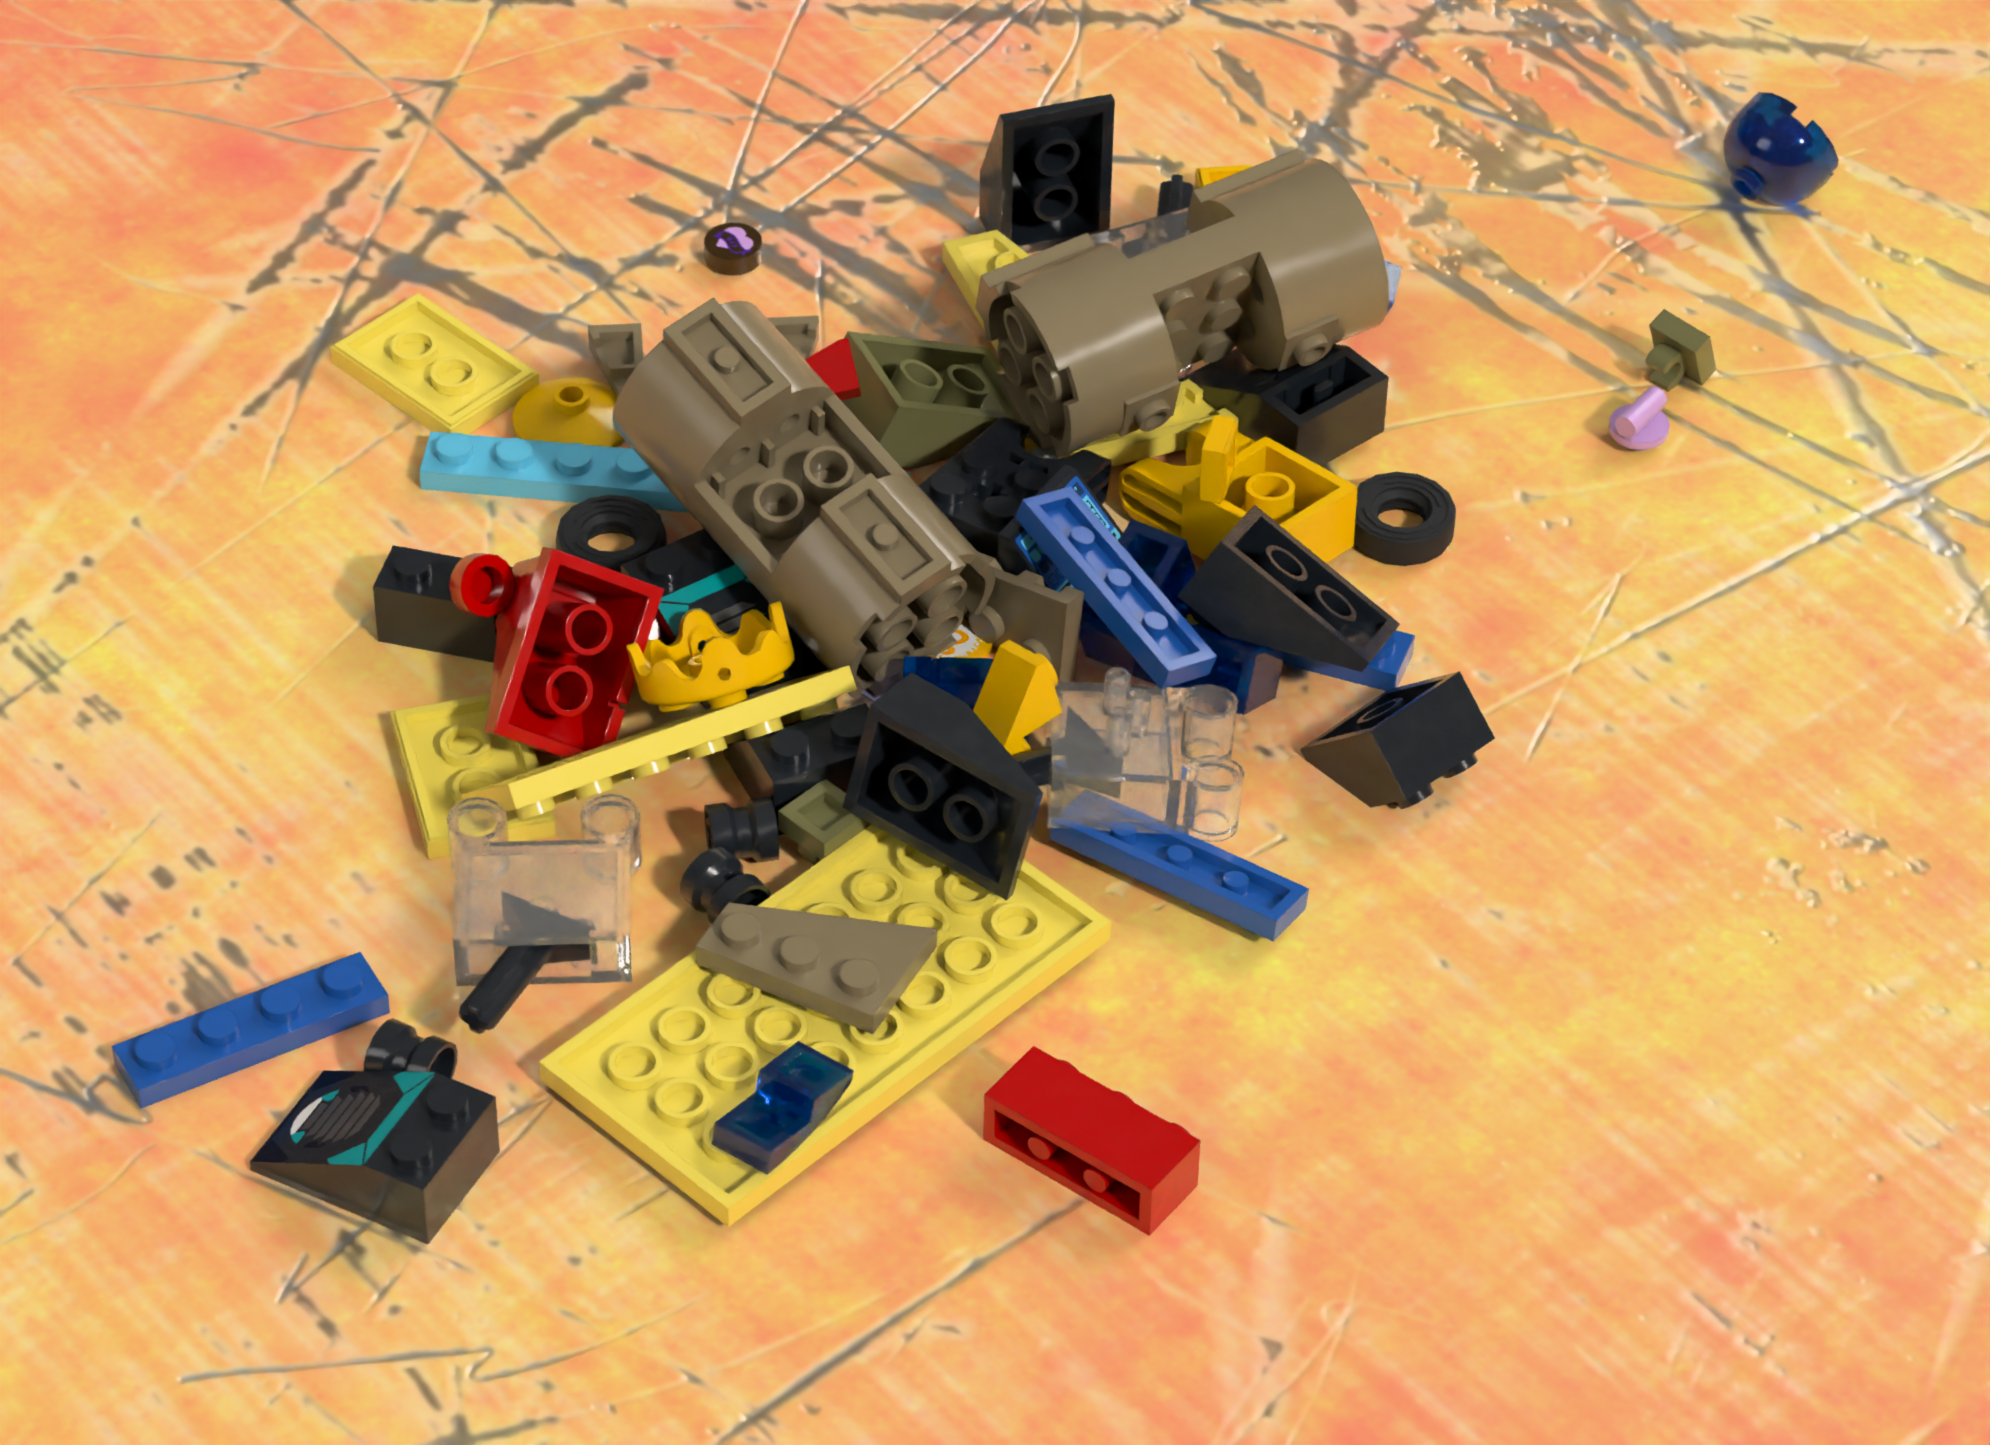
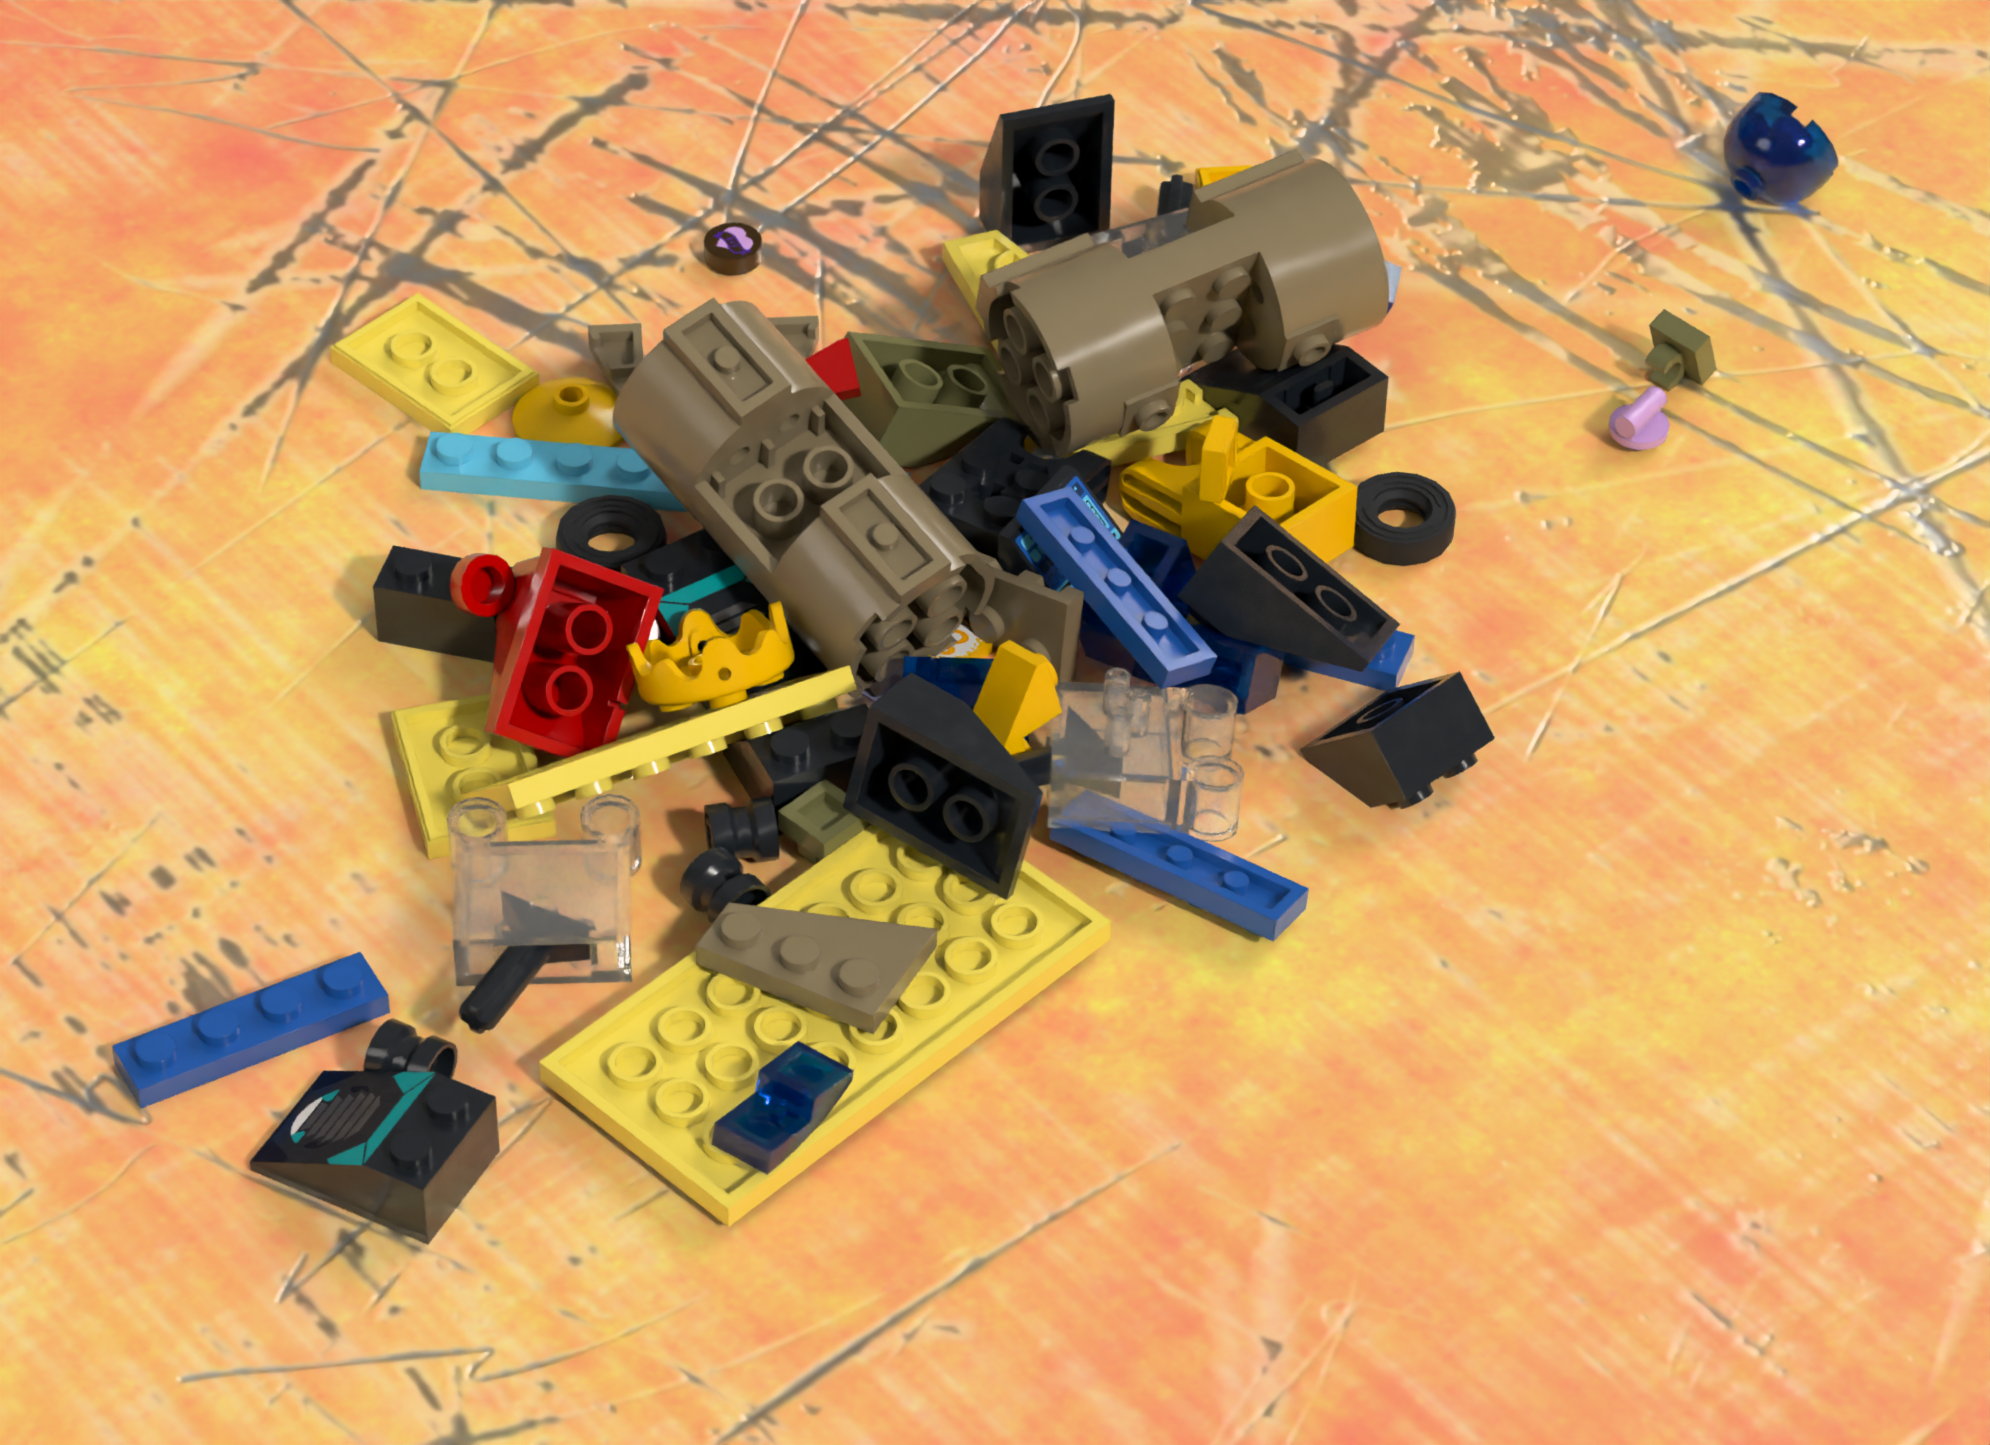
(1091, 1140): red brick -> none

